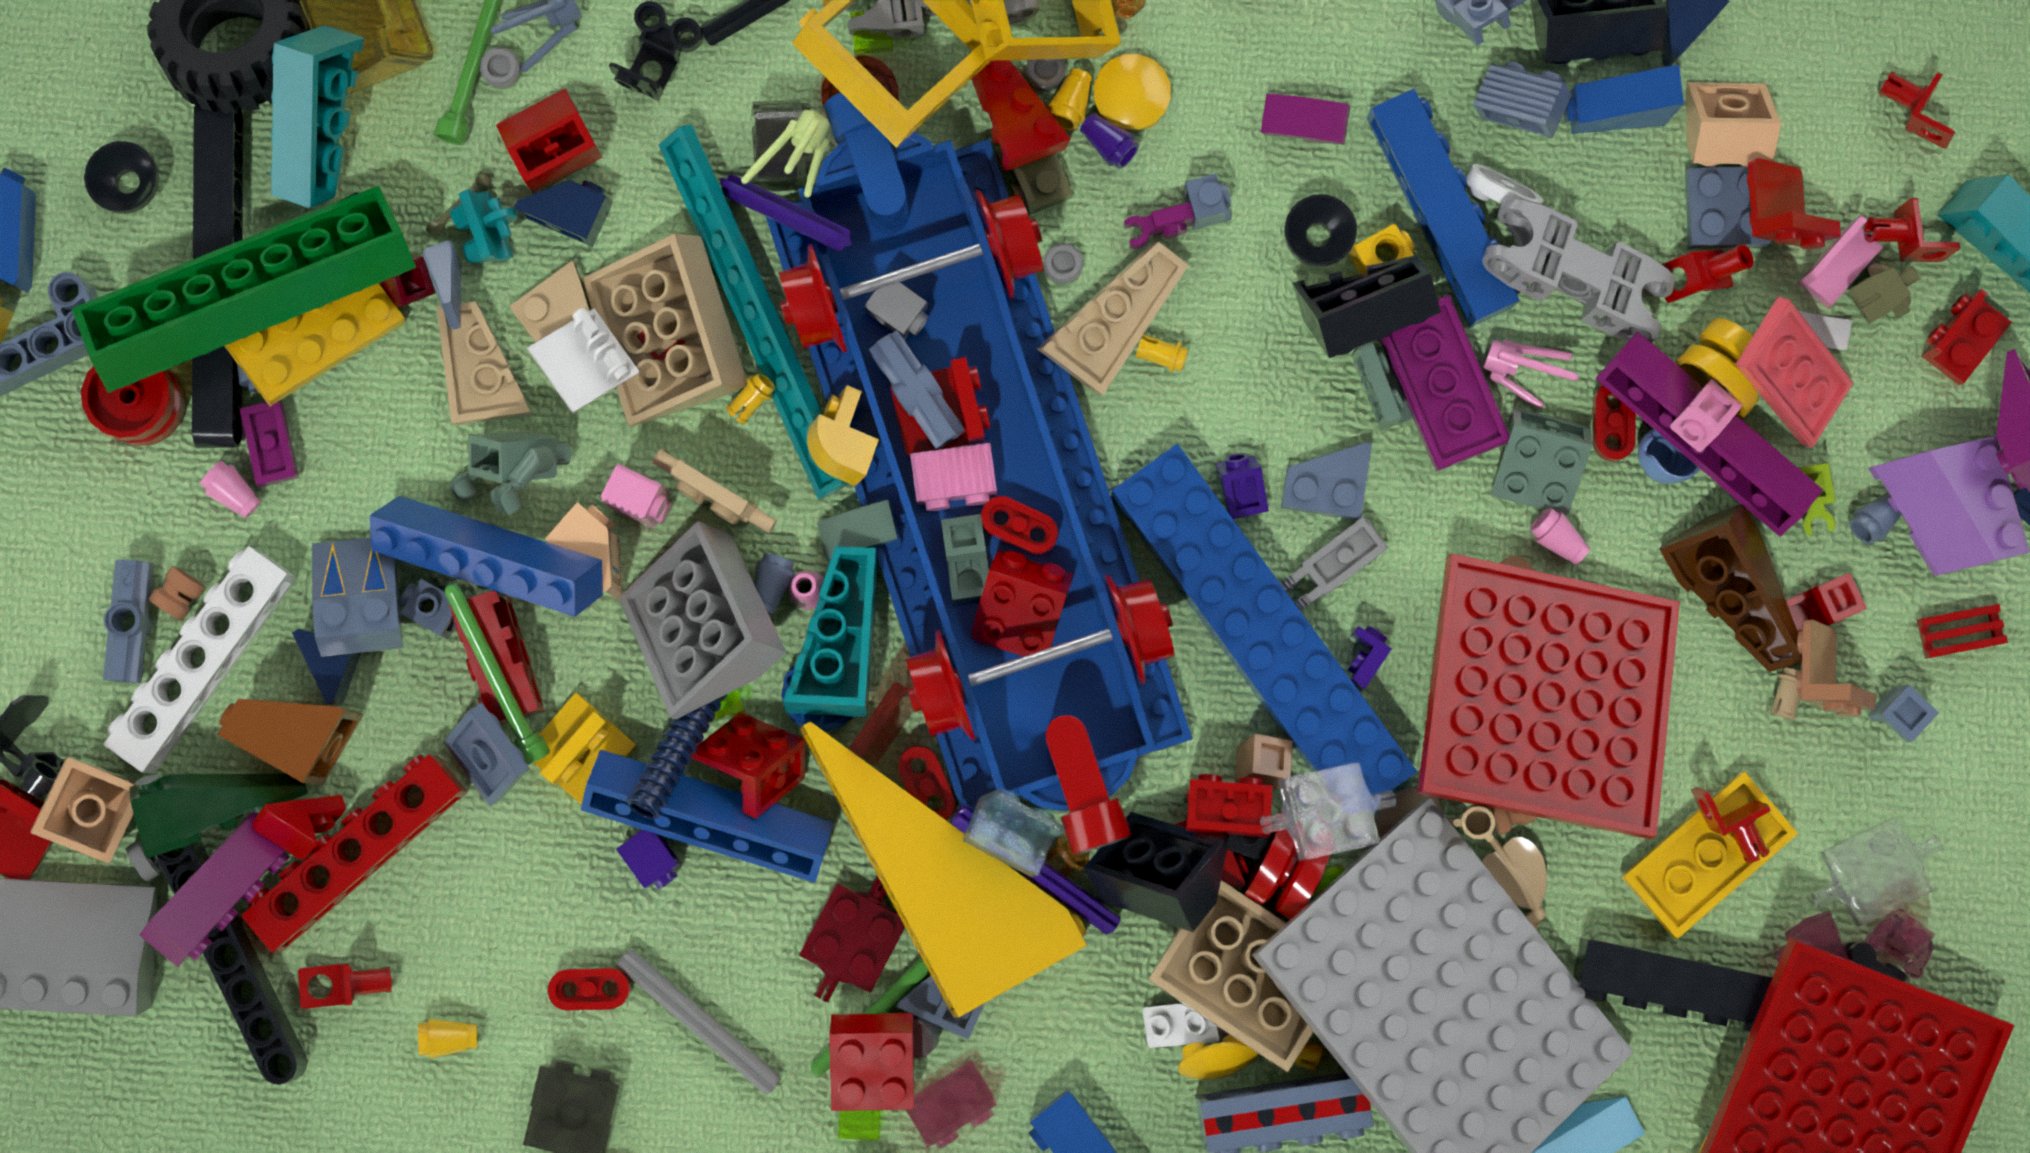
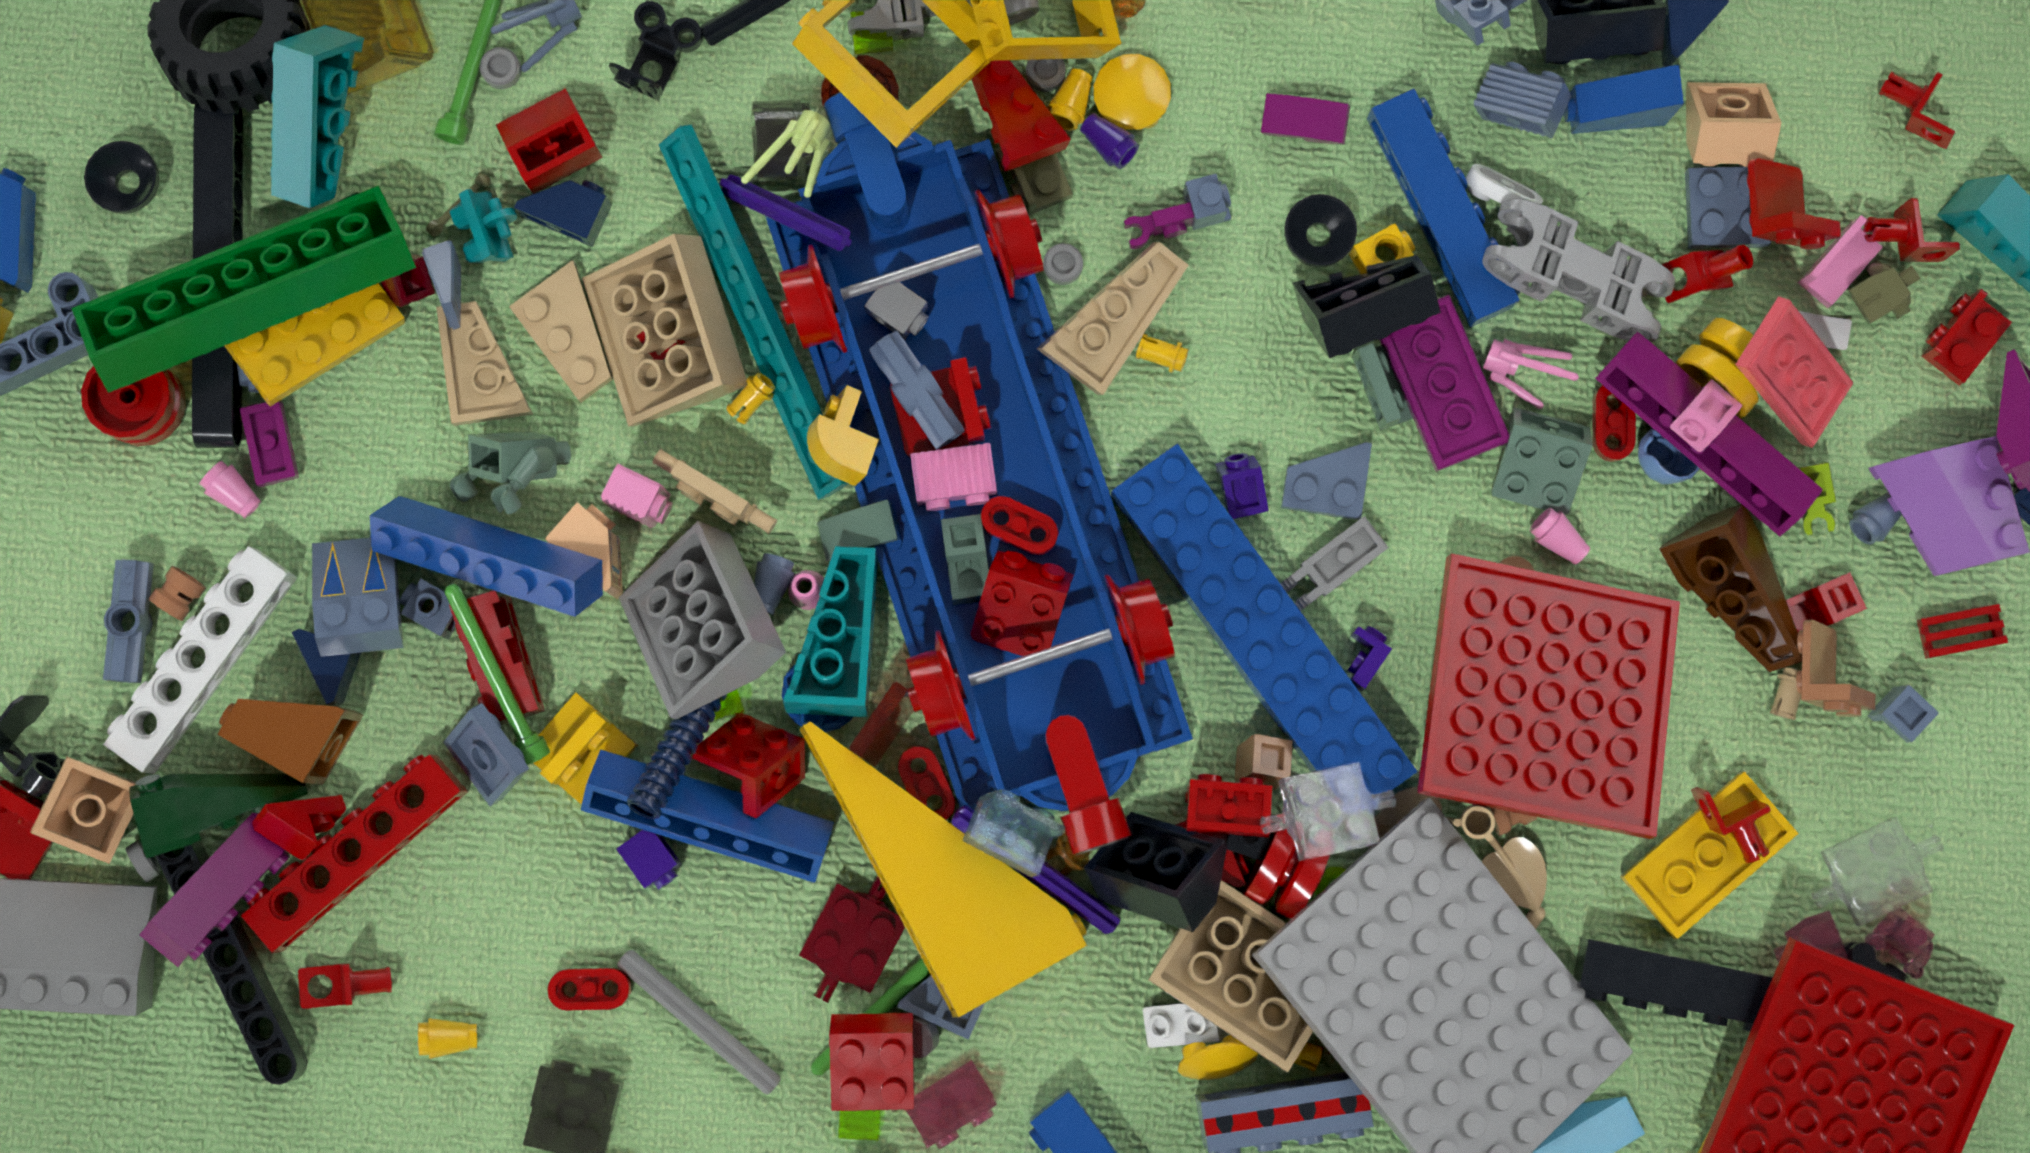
(583, 359): white hinge -> none

